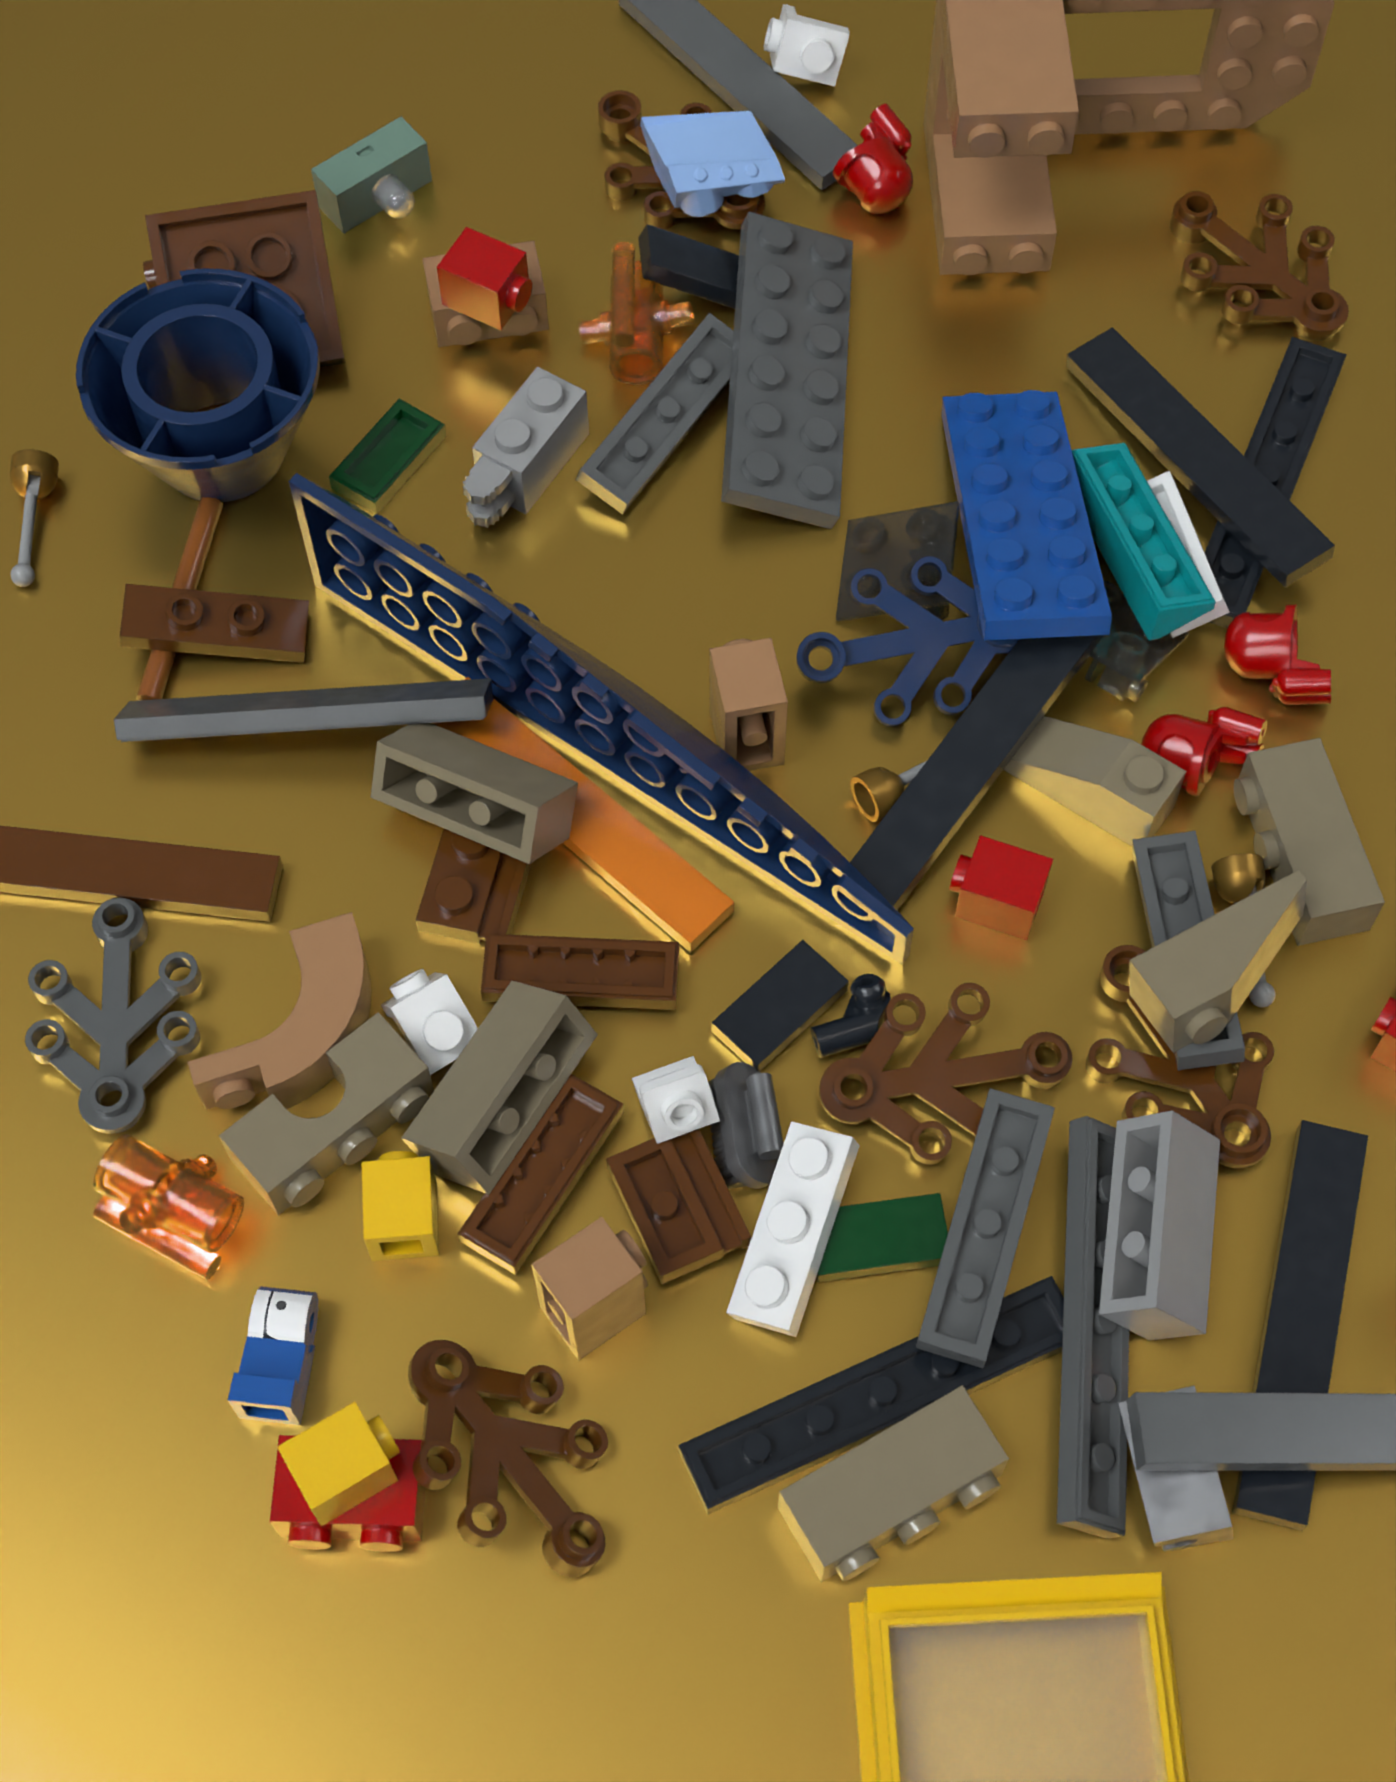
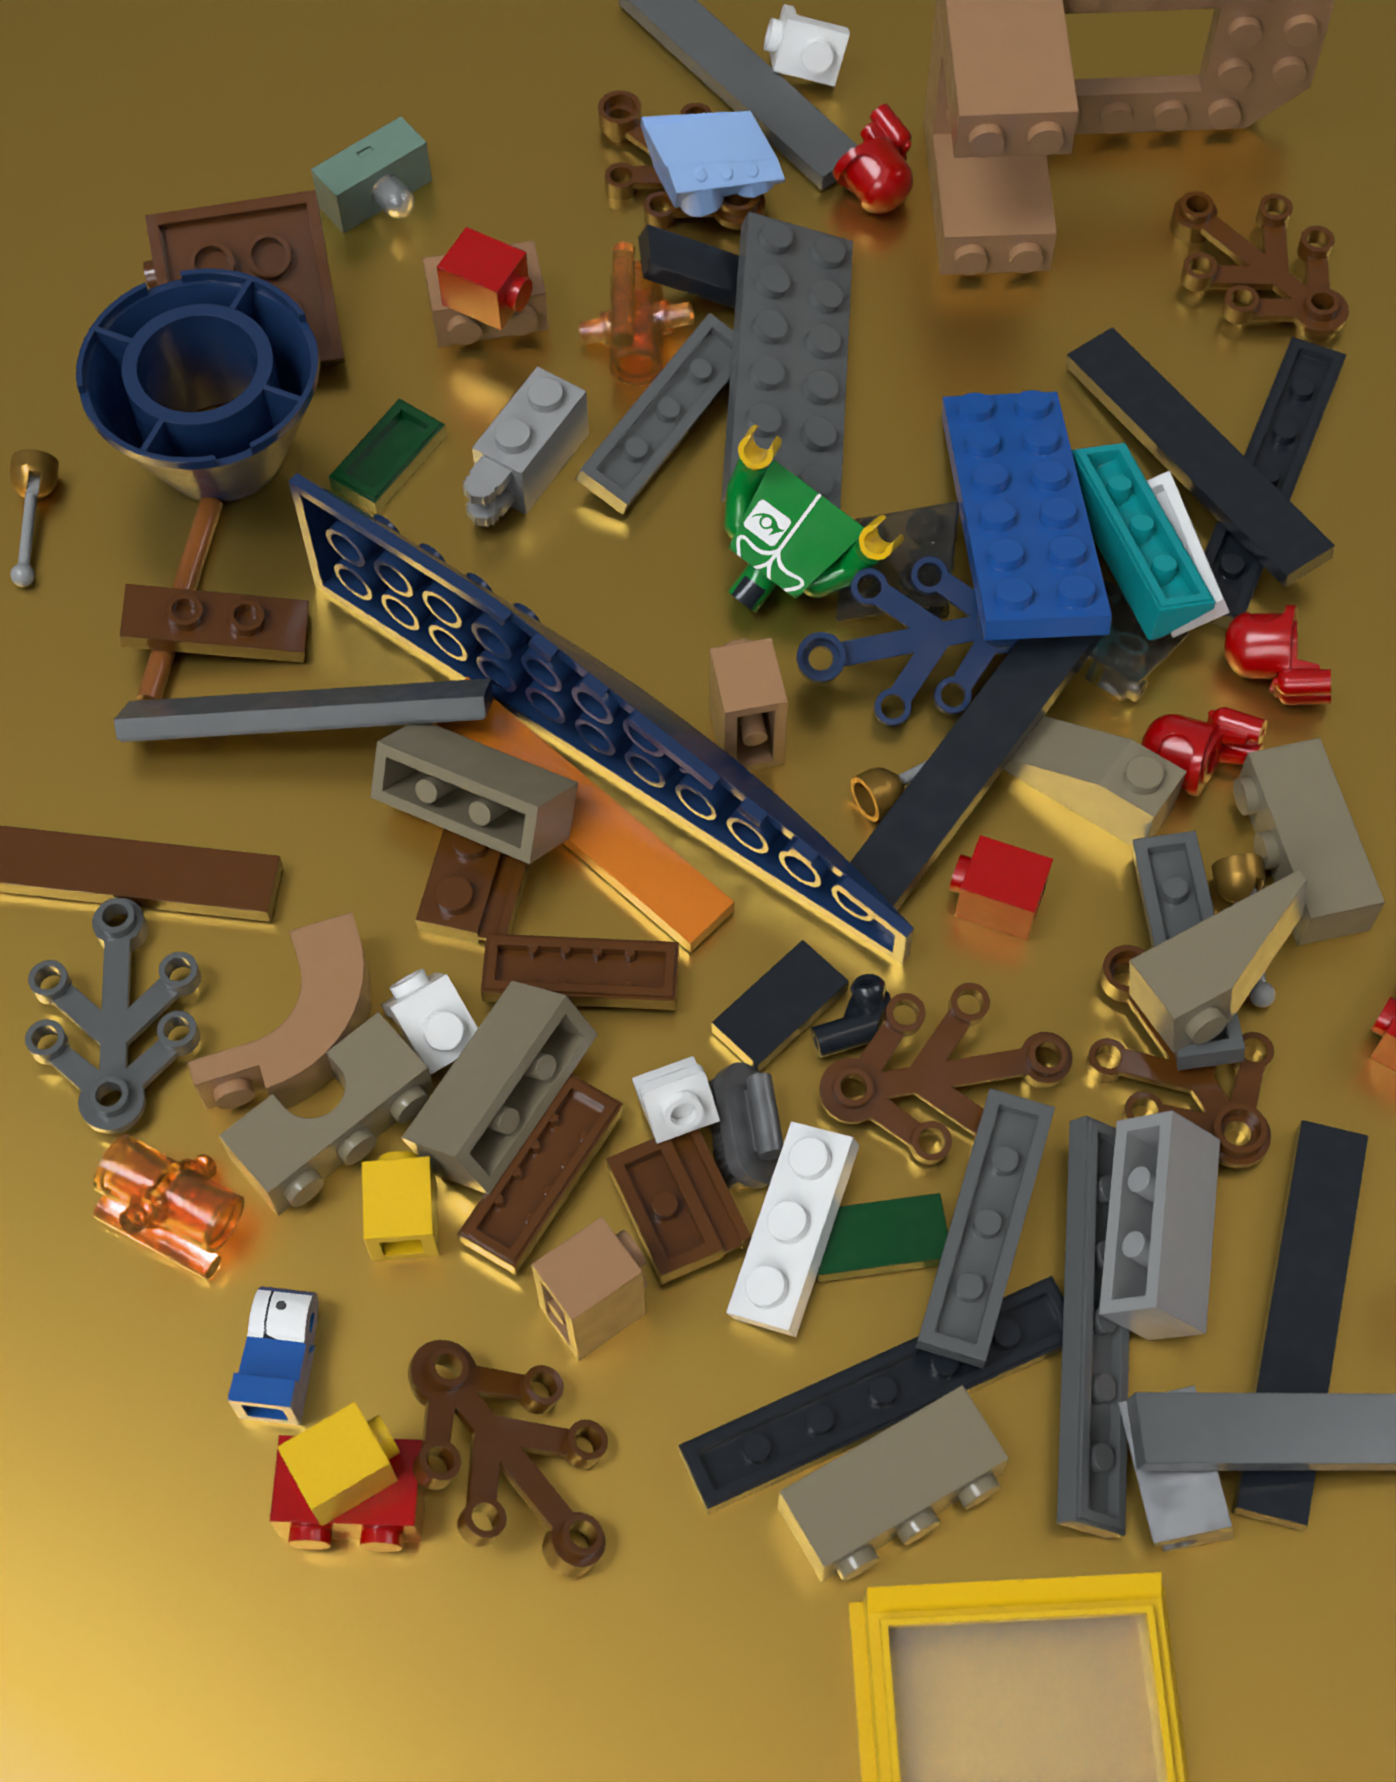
(791, 532): none -> green torso

